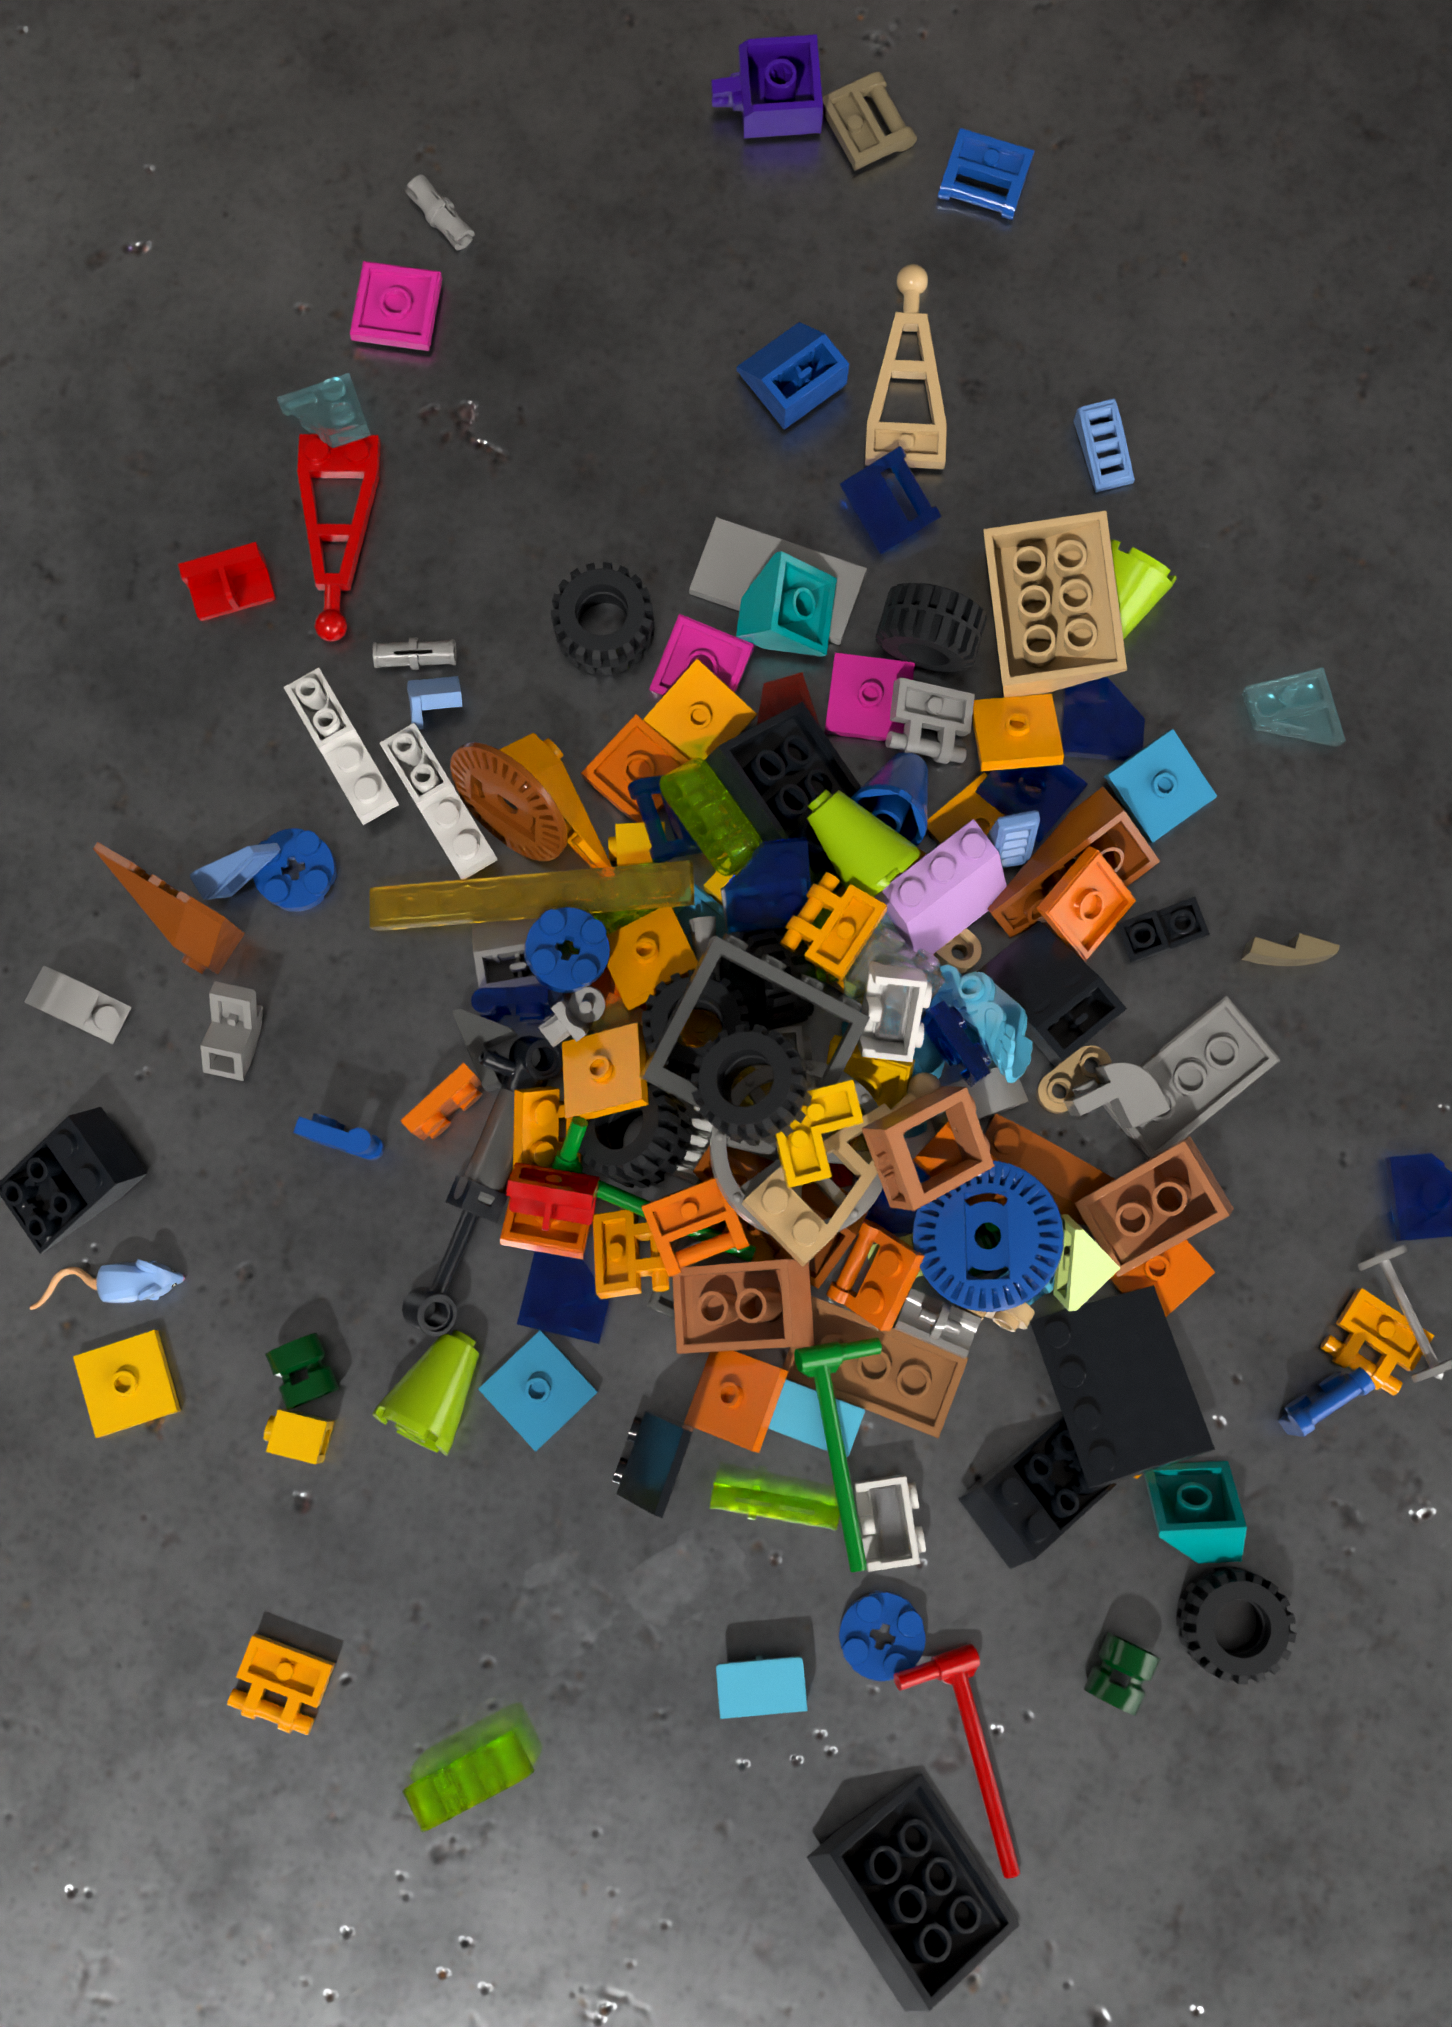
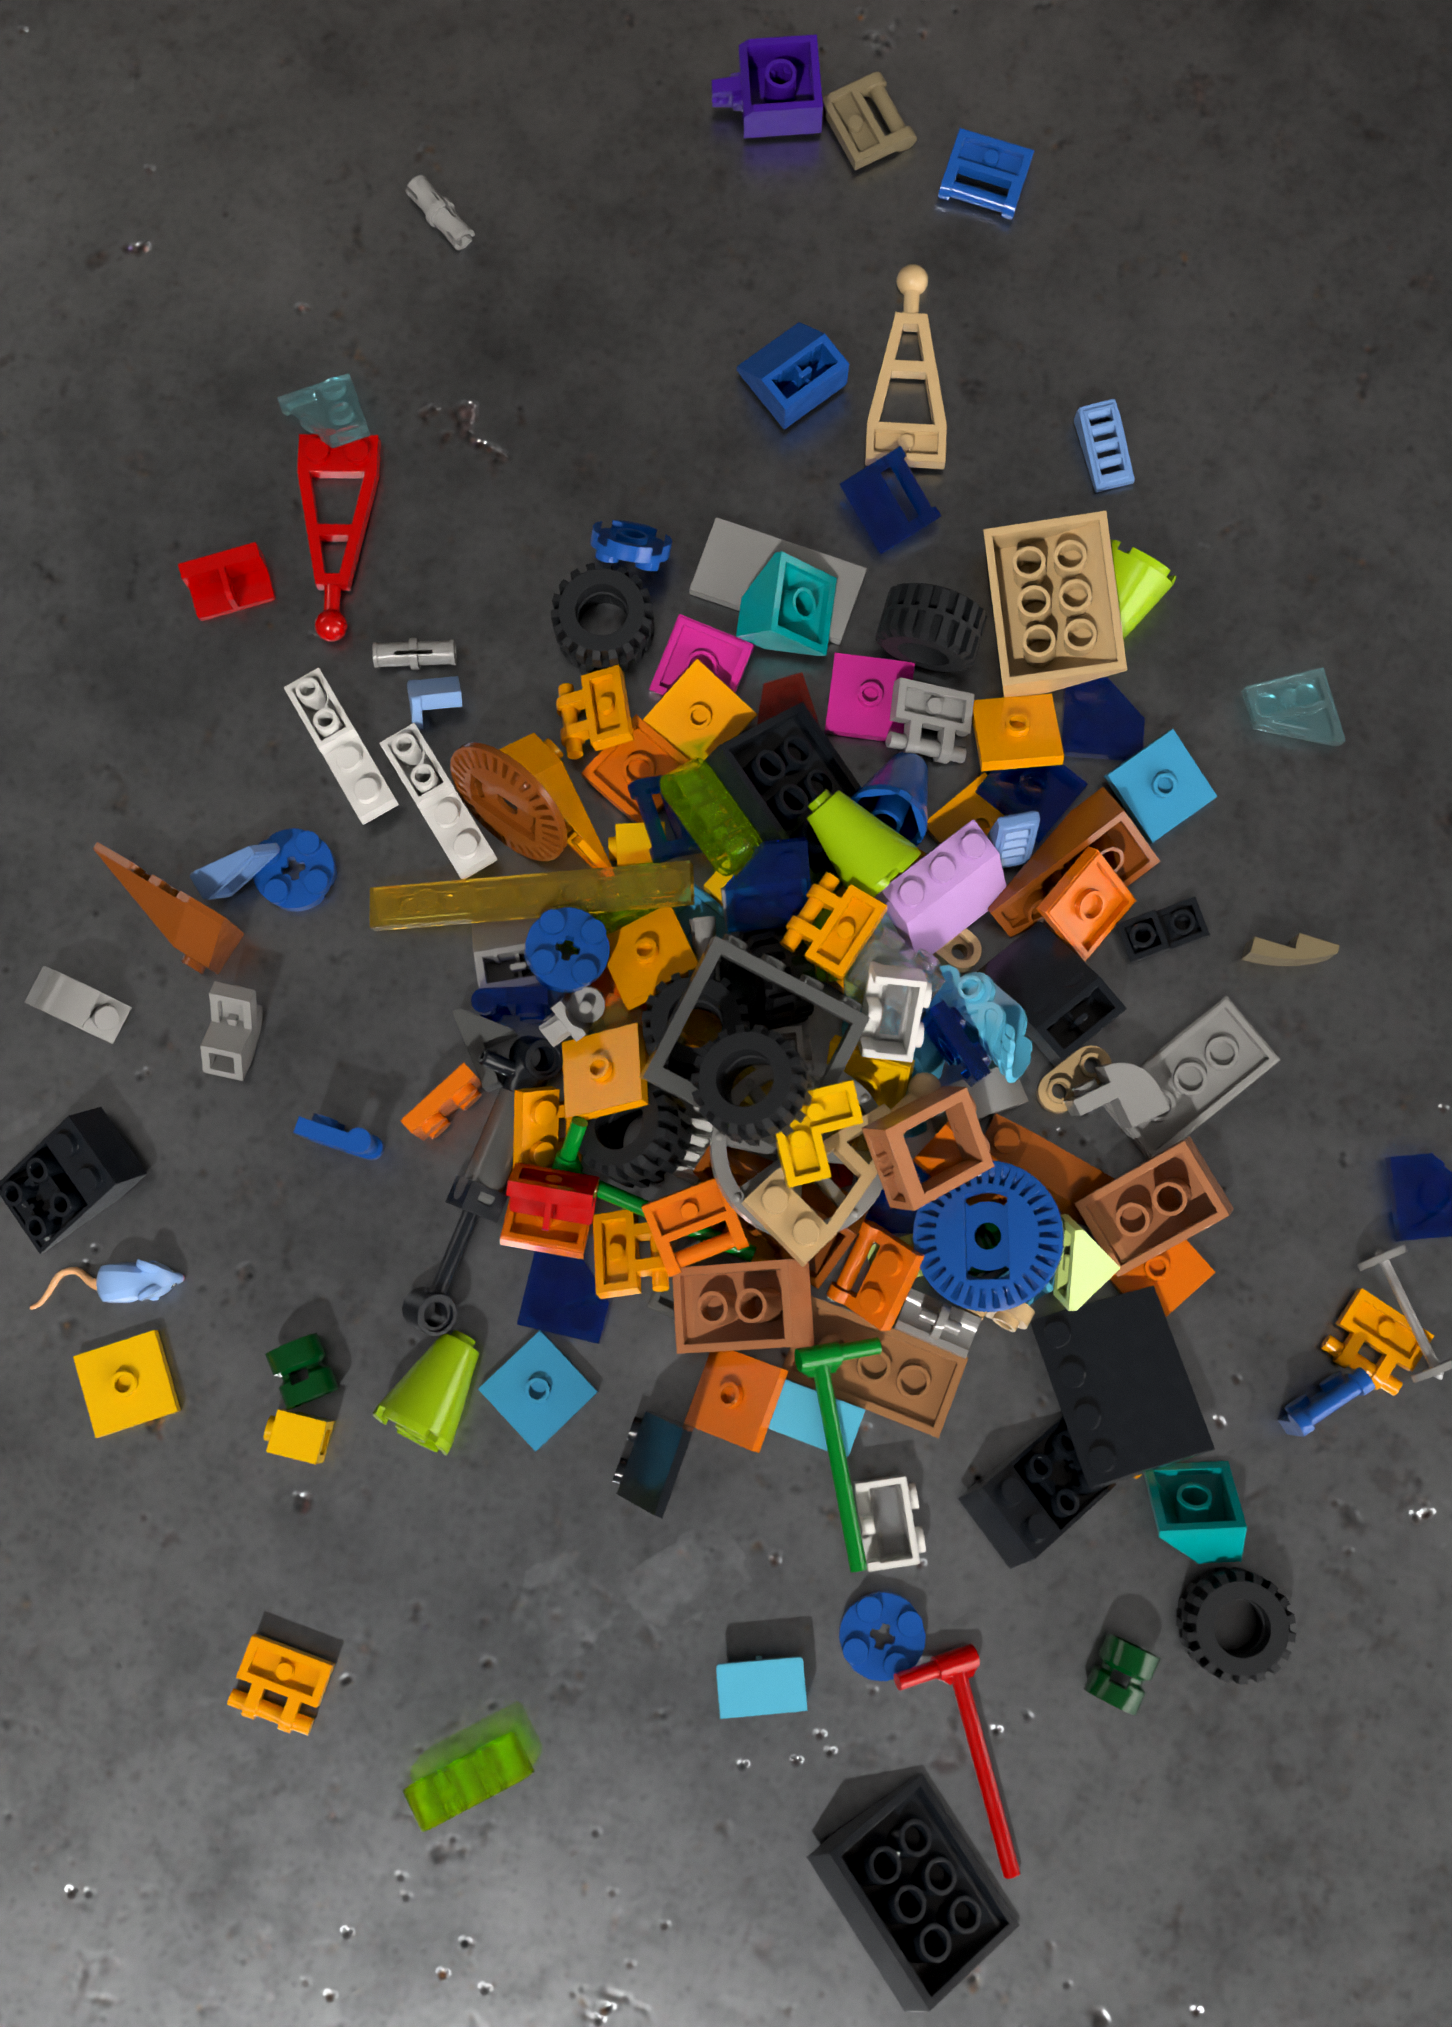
(396, 306): dark pink plate -> none
(606, 709): none -> light orange plate
(630, 543): none -> blue plate
(724, 1497): clear neon green pin -> none

